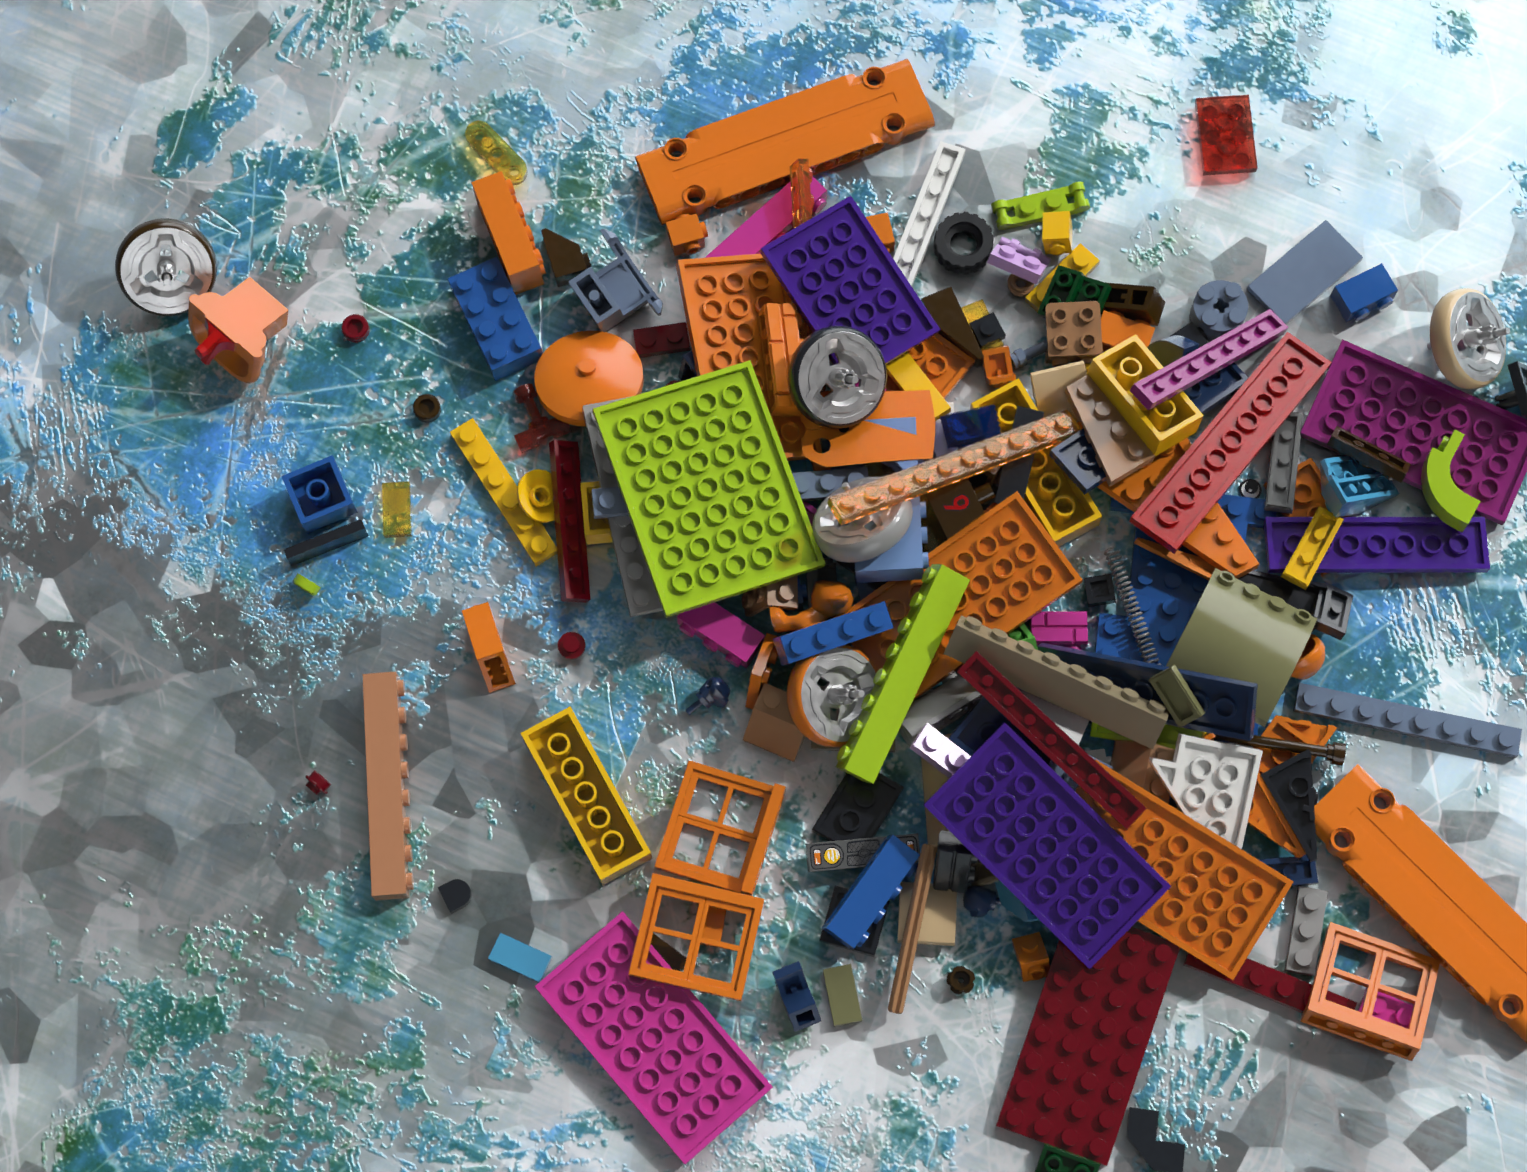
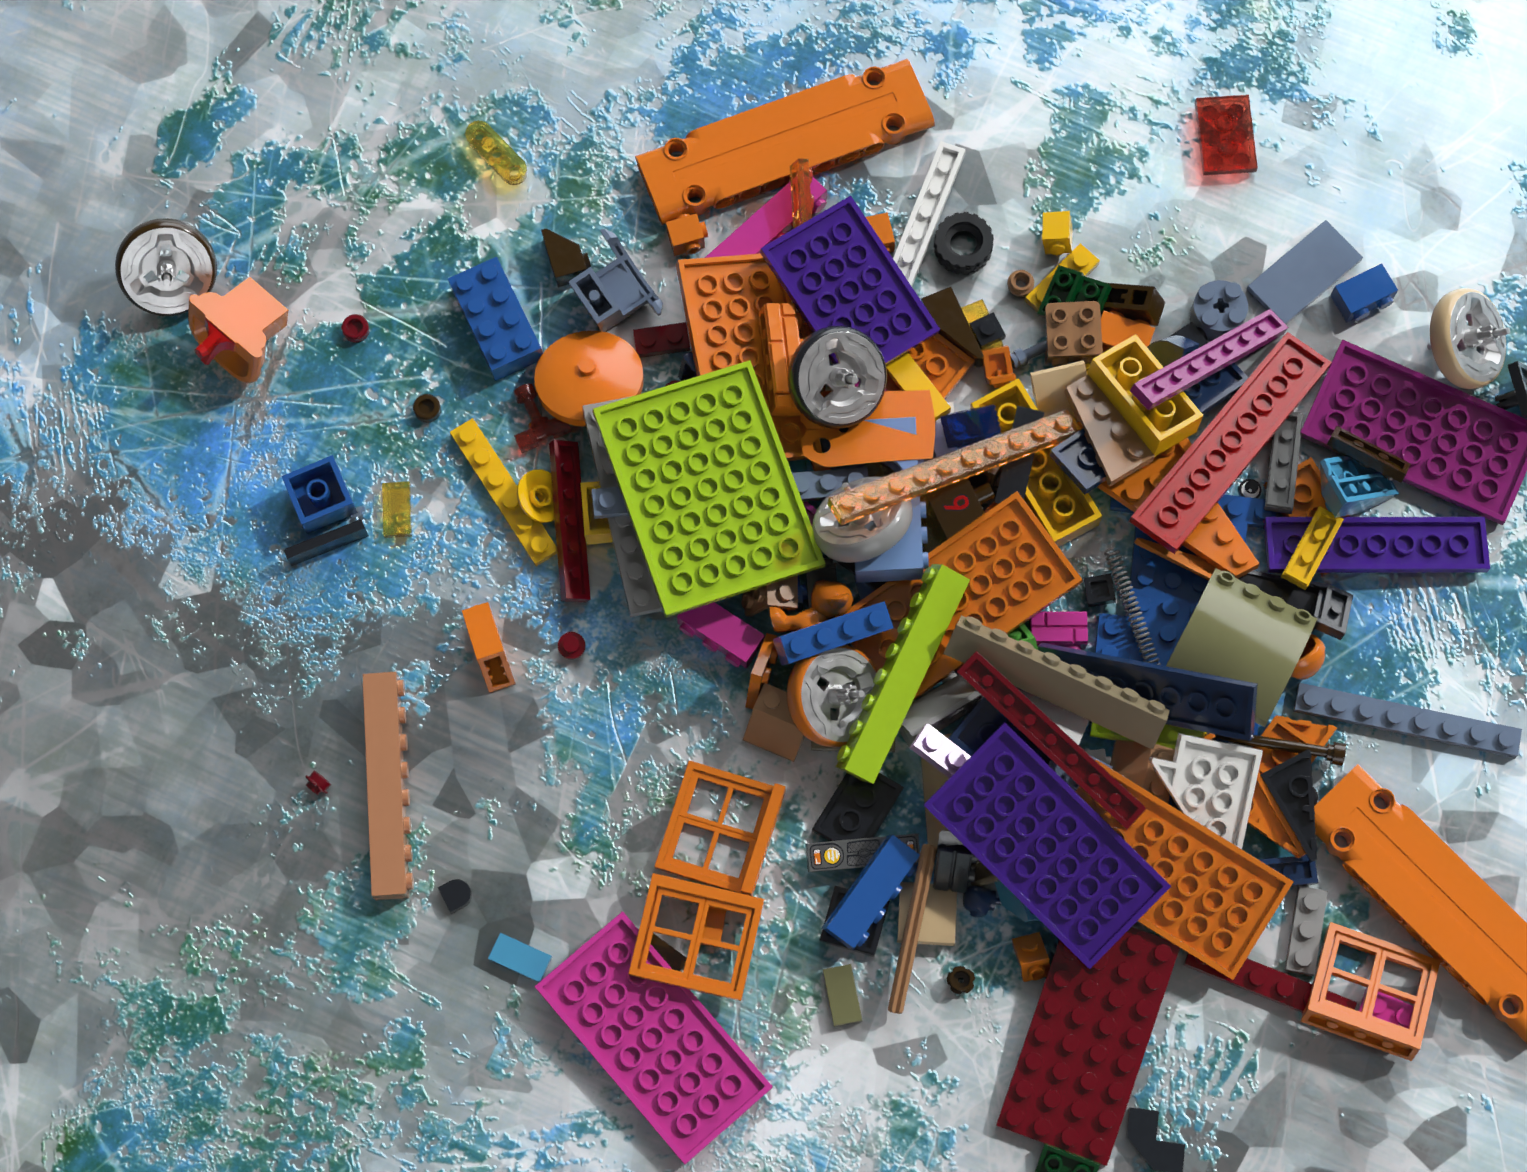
(306, 584): lime tile -> none
(509, 232): orange brick -> none
(586, 796): yellow brick -> none
(711, 693): dark blue piece -> none
(796, 996): dark blue brick -> none
(1019, 260): lavender plate -> none
(1030, 208): lime plate -> none
(1177, 696): olive tile -> none
(1439, 490): lime arch -> none

